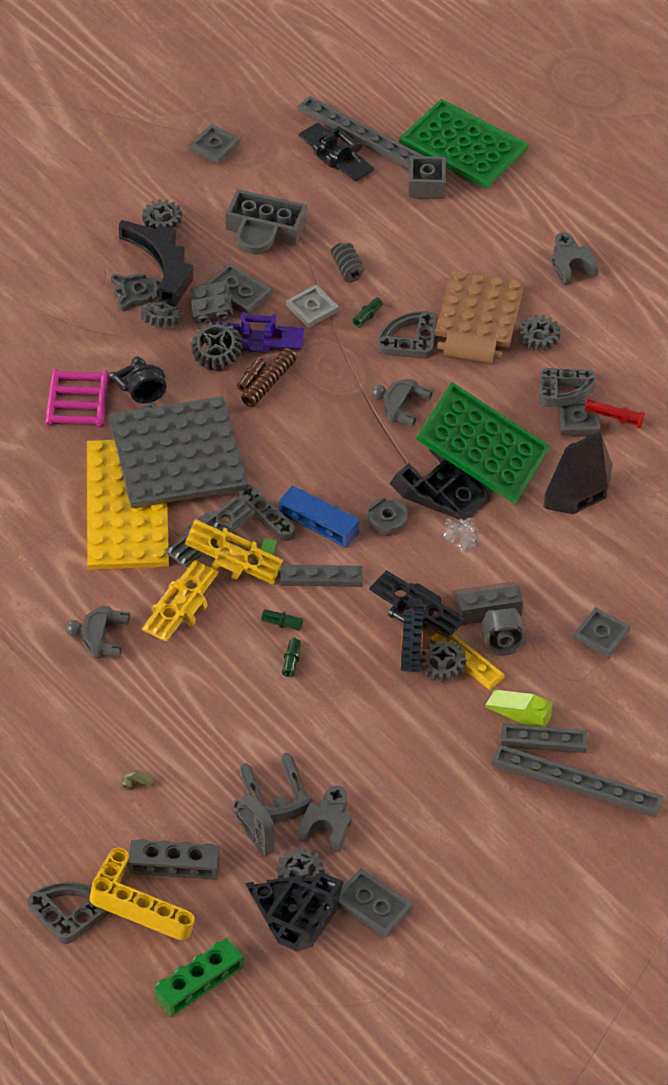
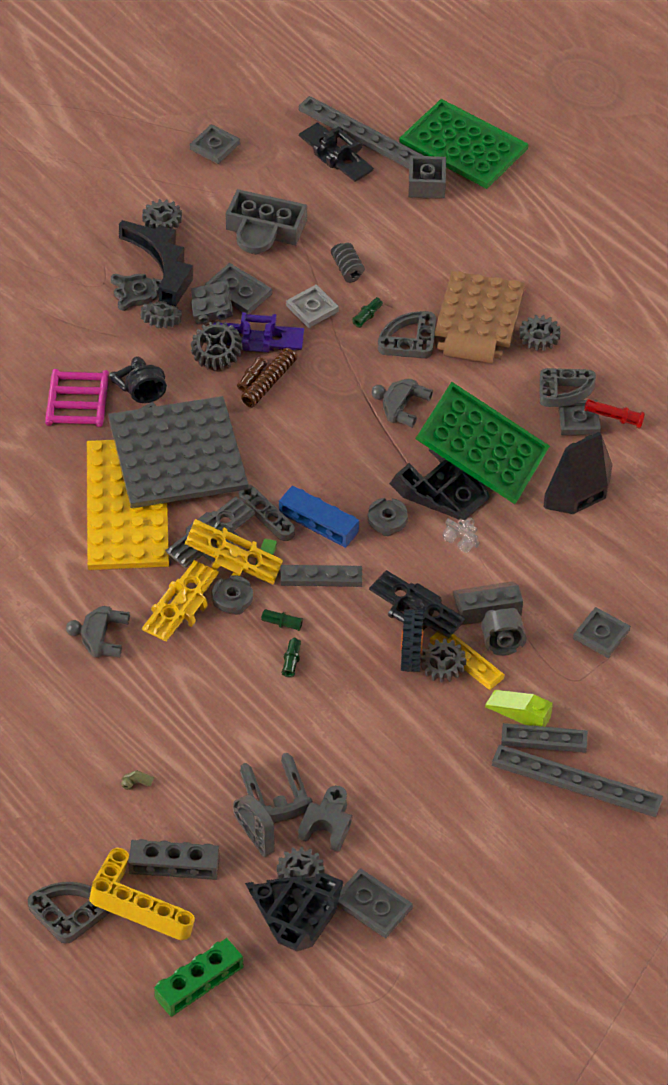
(231, 604): none -> dark grey plate
(569, 257): dark grey piece -> none

